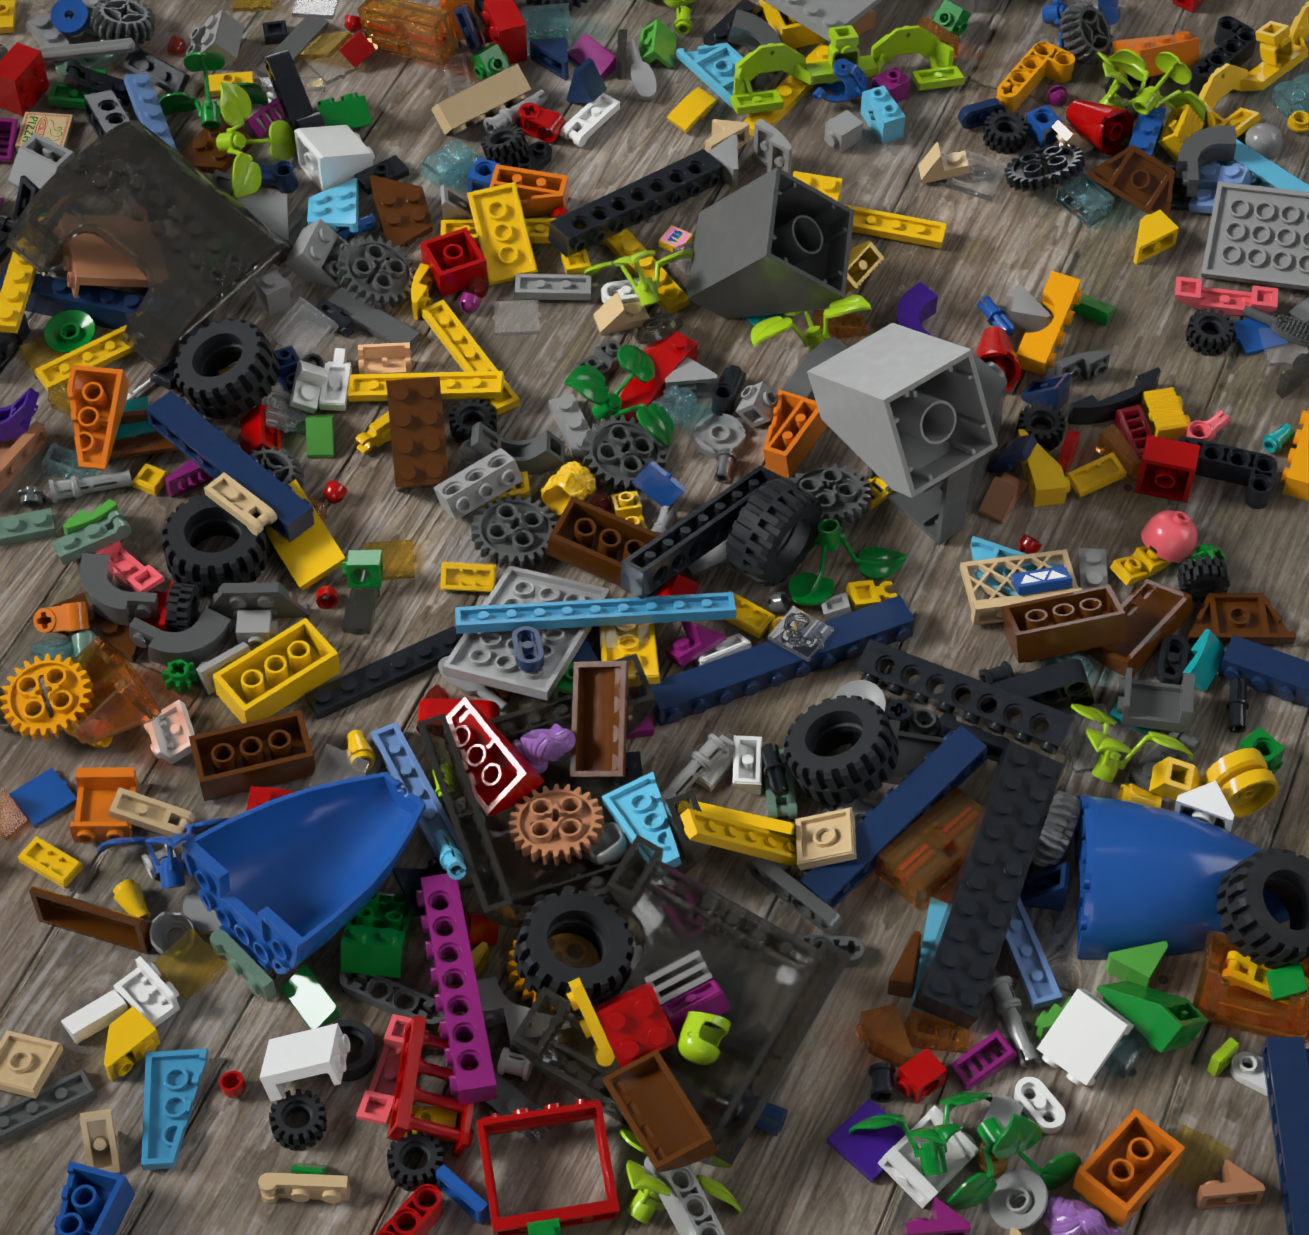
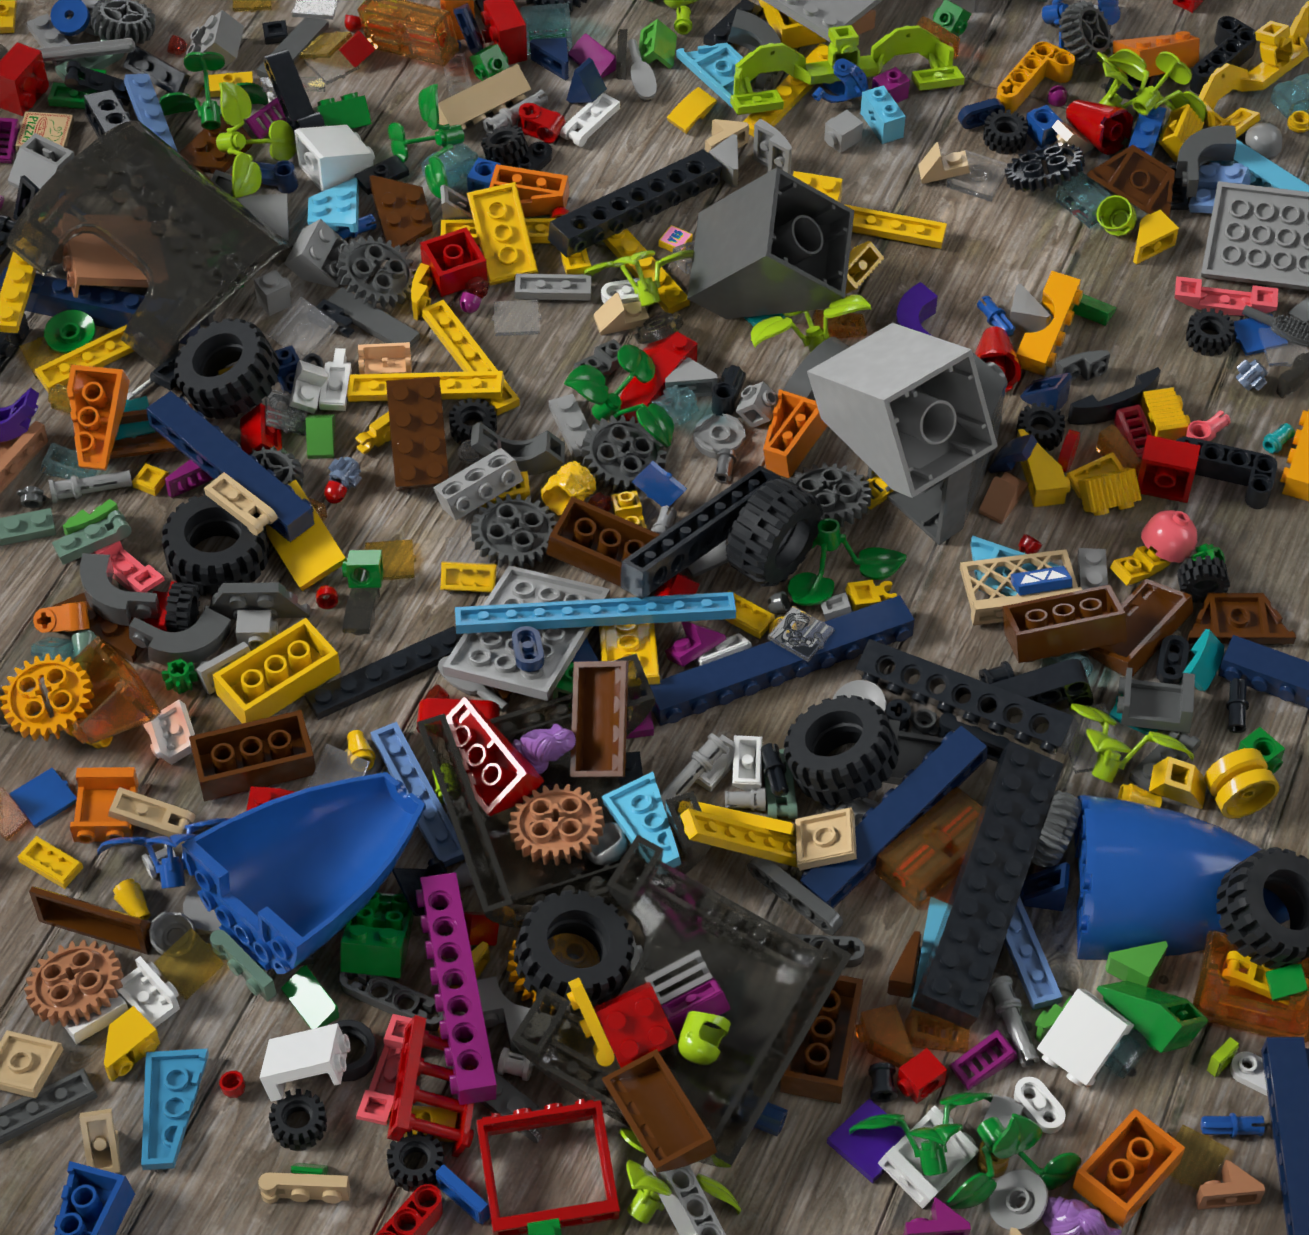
(74, 983): none -> nougat gear
(345, 471): none -> sand blue gear
(445, 137): none -> green plant
(450, 857): medium azure pin -> none
(746, 799): none -> light grey pin
(824, 1055): none -> reddish brown brick
(1110, 490): none -> yellow brick
(1116, 215): none -> lime helmet
(1207, 805): white slope -> none
(1232, 1125): none -> blue axle
(1251, 374): none -> sand blue gear

